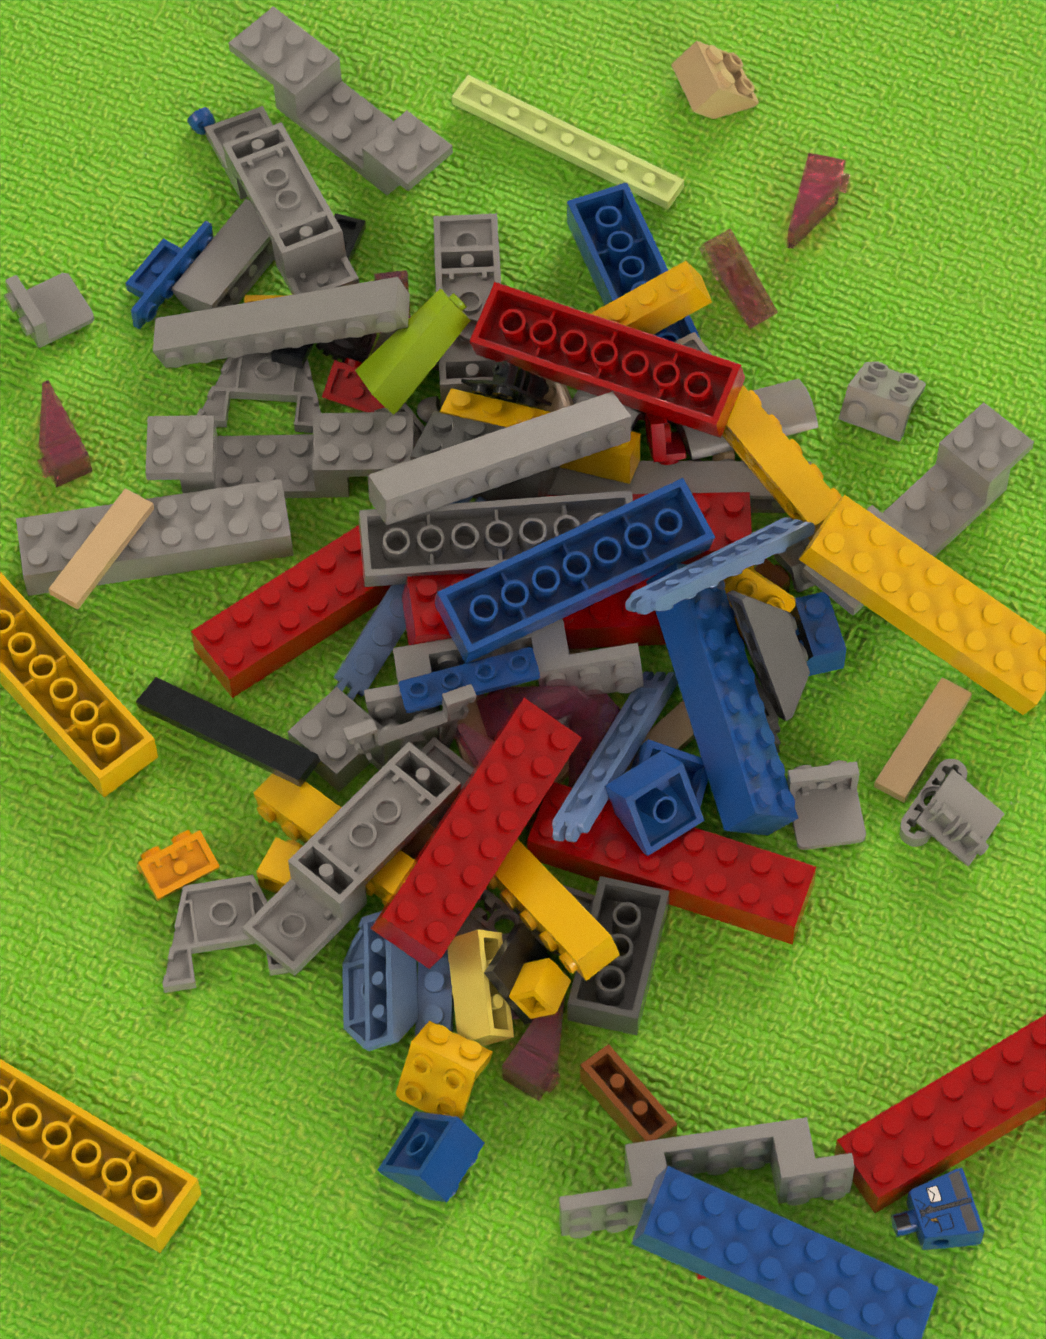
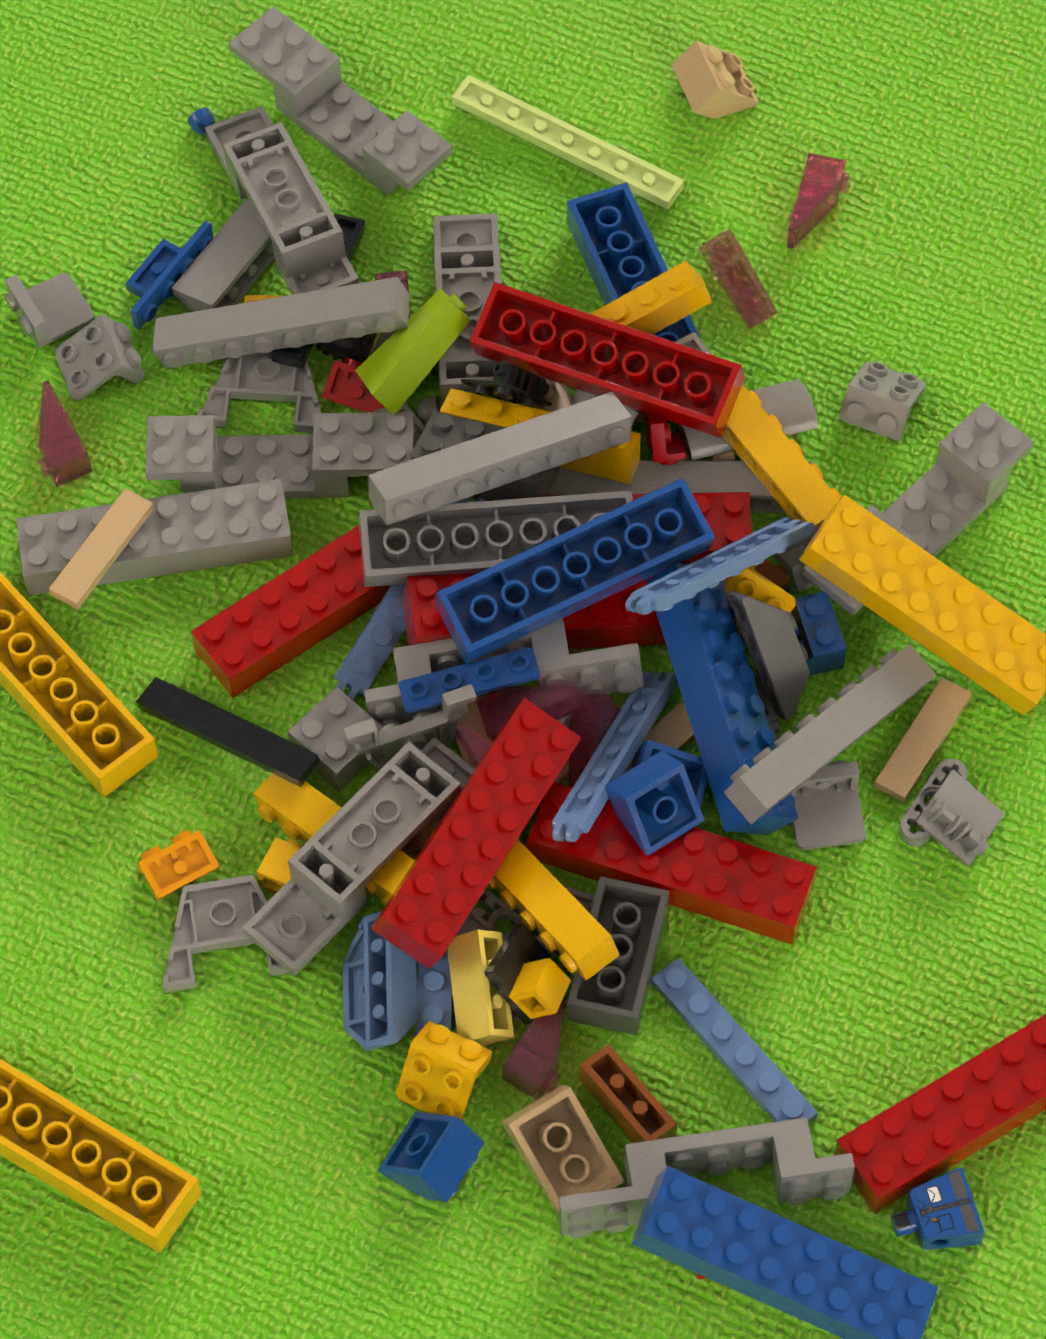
(97, 355): none -> light grey bracket
(561, 1146): none -> tan slope
(731, 1044): none -> medium blue plate
(829, 734): none -> light grey brick

